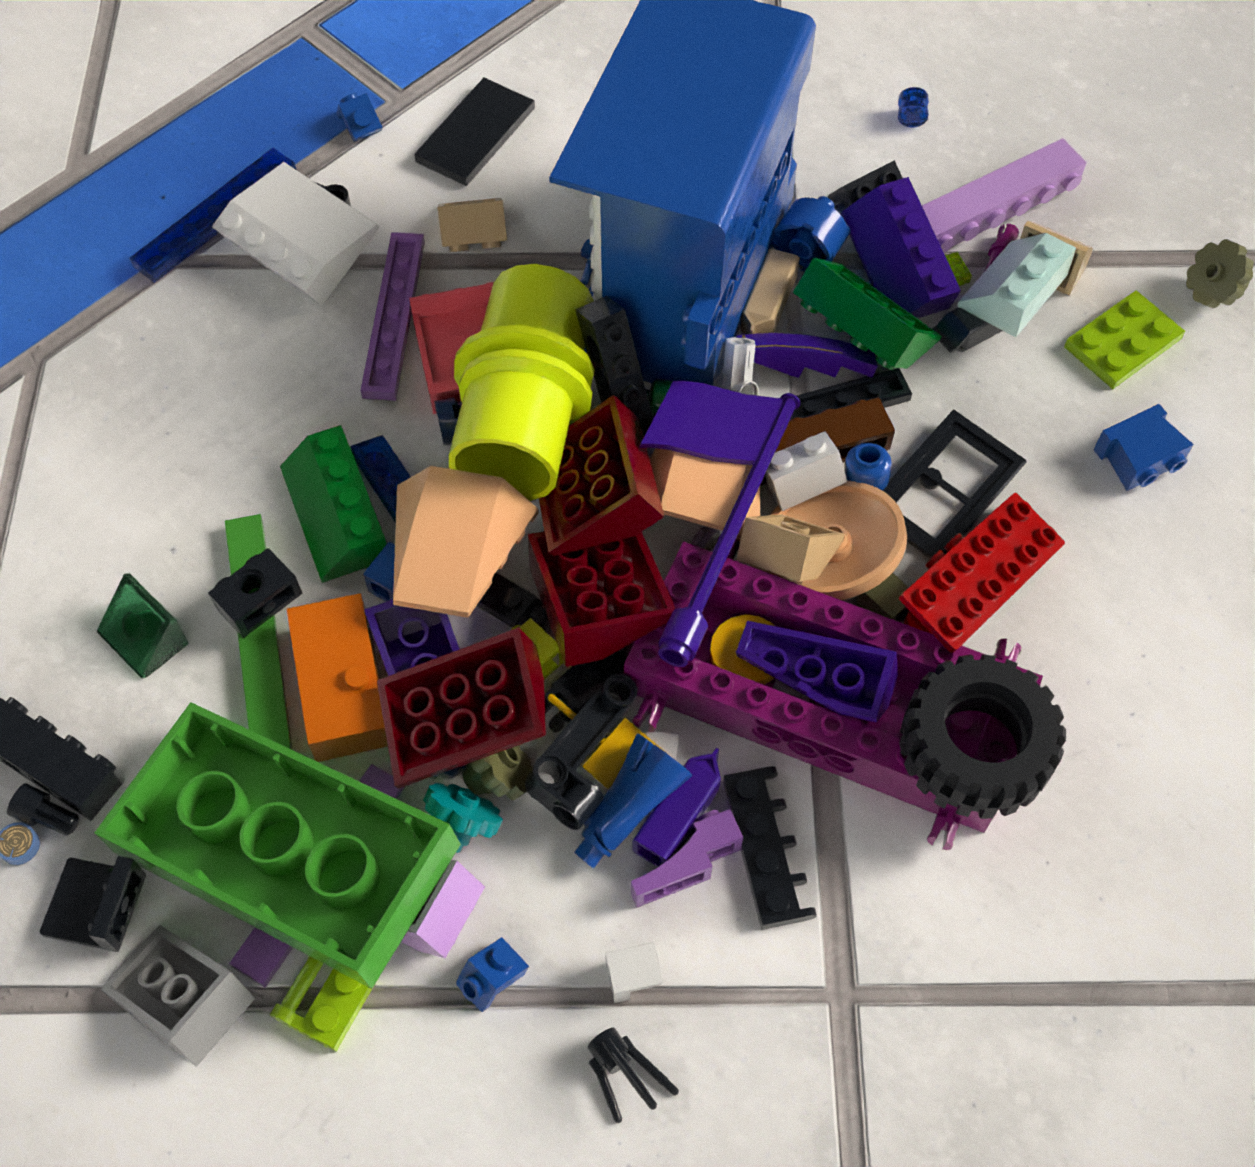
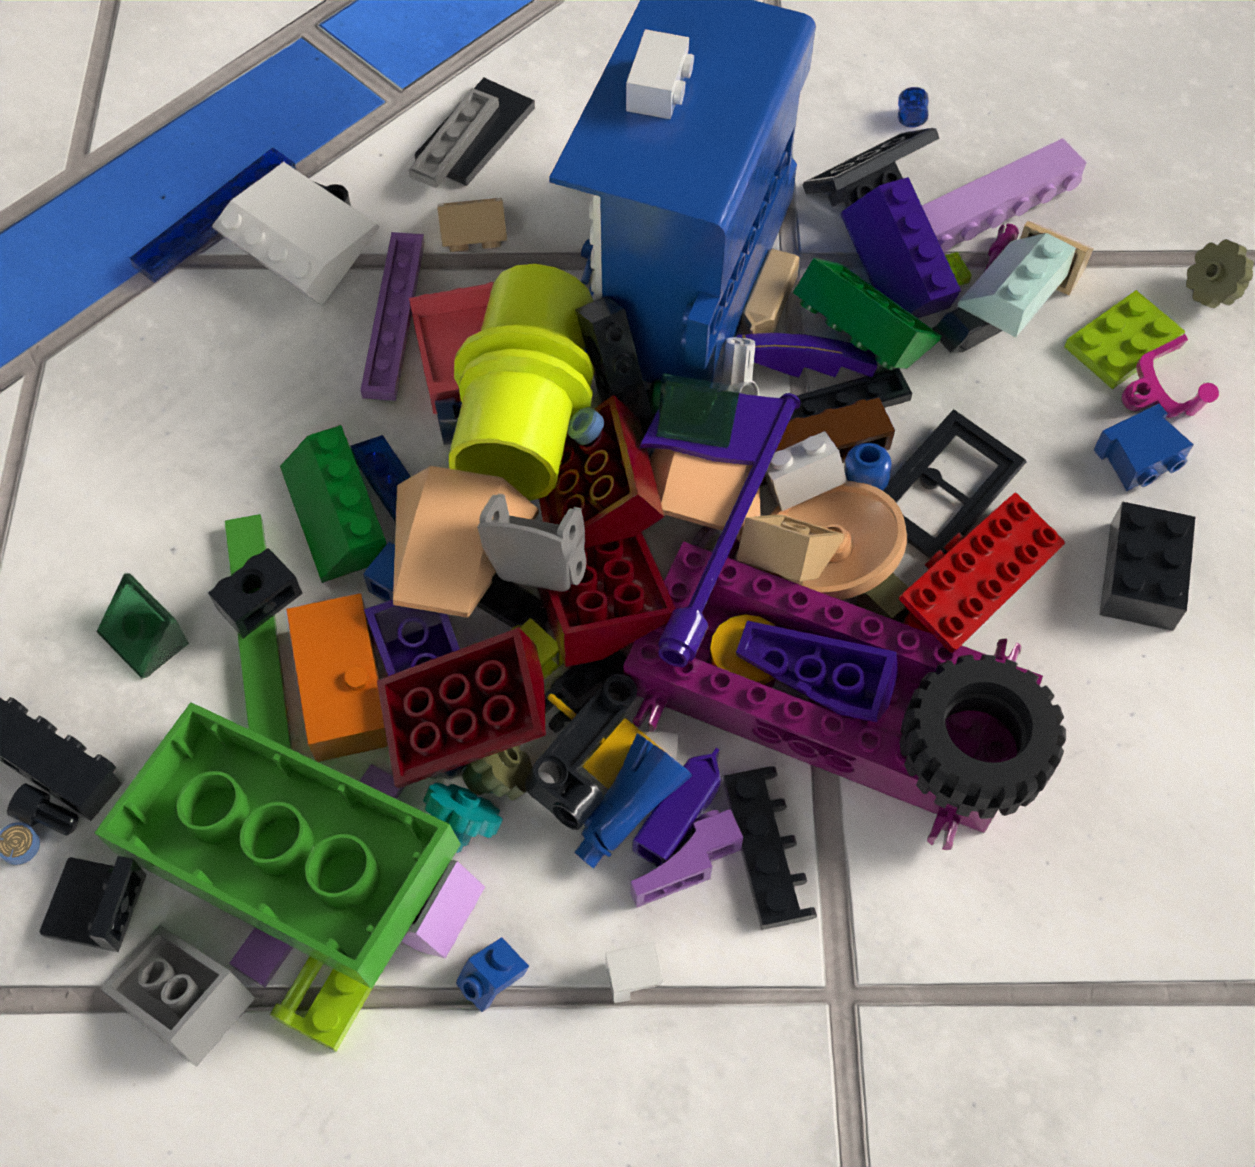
(359, 116): blue bracket -> none
(453, 138): none -> light grey tile
(533, 550): none -> light grey piece
(585, 426): none -> tile
(611, 1053): black plant -> none
(658, 74): none -> white brick
(696, 410): none -> clear green slope
(811, 230): blue brick -> none
(870, 161): none -> black tile
(1148, 566): none -> black brick
(1151, 391): none -> dark pink piece

